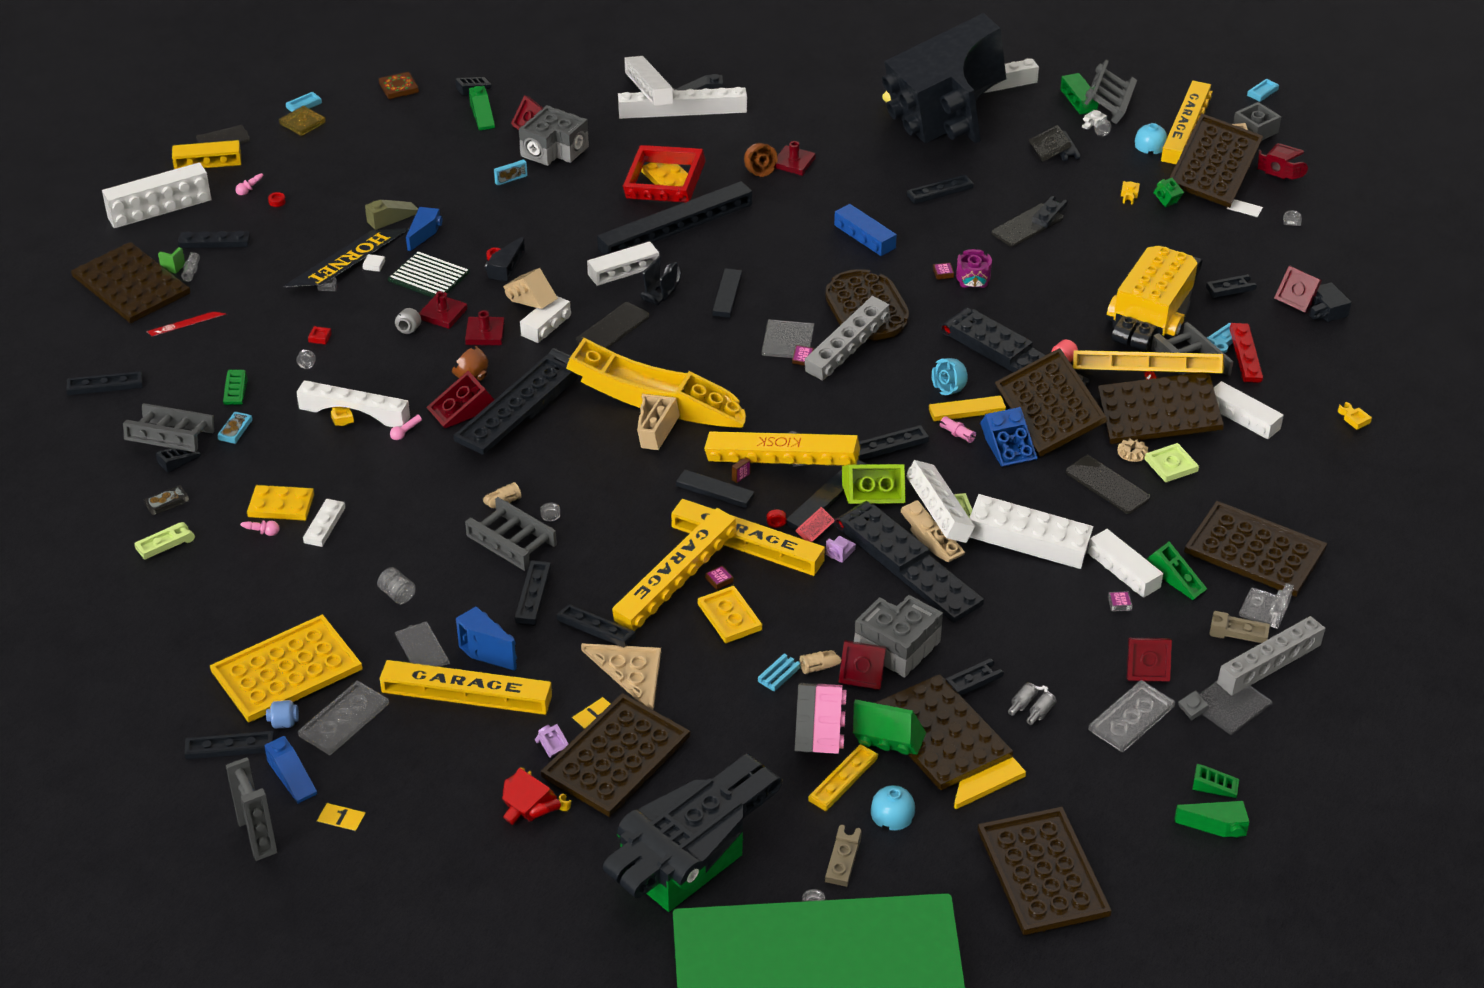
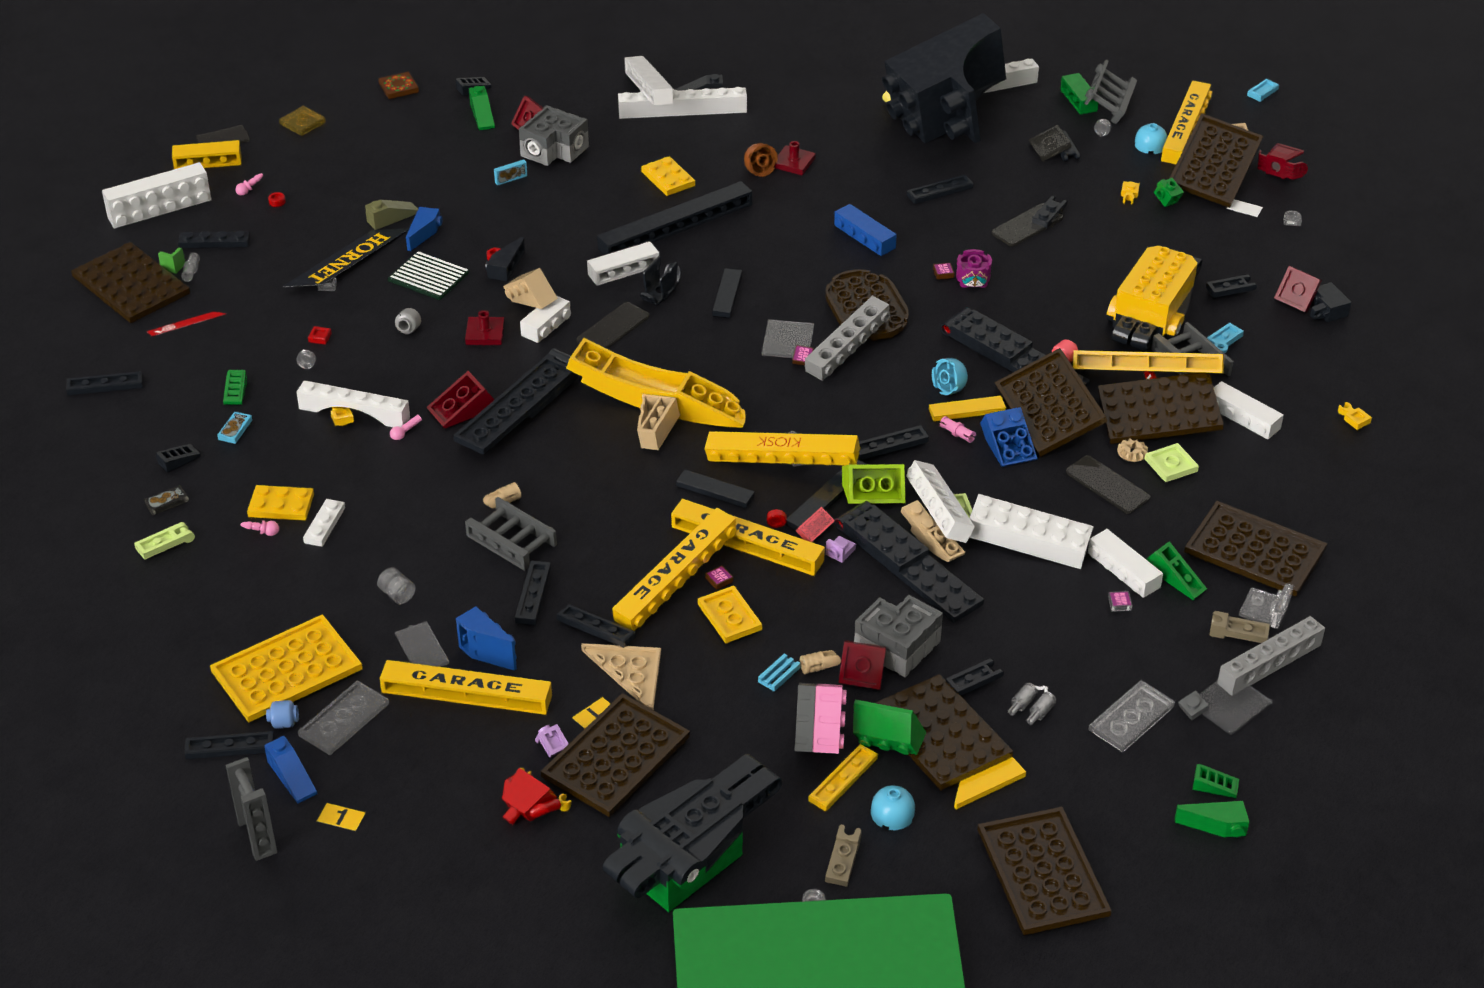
(168, 436): dark grey fence -> none
(308, 100): medium azure tile -> none
(373, 262): white tile -> none
(443, 310): dark red tile -> none
(473, 361): dark orange cylinder -> none
(550, 511): clear tile -> none
(668, 155): red window -> none
(740, 470): tile -> none
(1092, 117): white plate -> none
(1149, 659): dark red tile -> none
(1246, 352): red plate -> none
(1259, 120): dark grey brick -> none

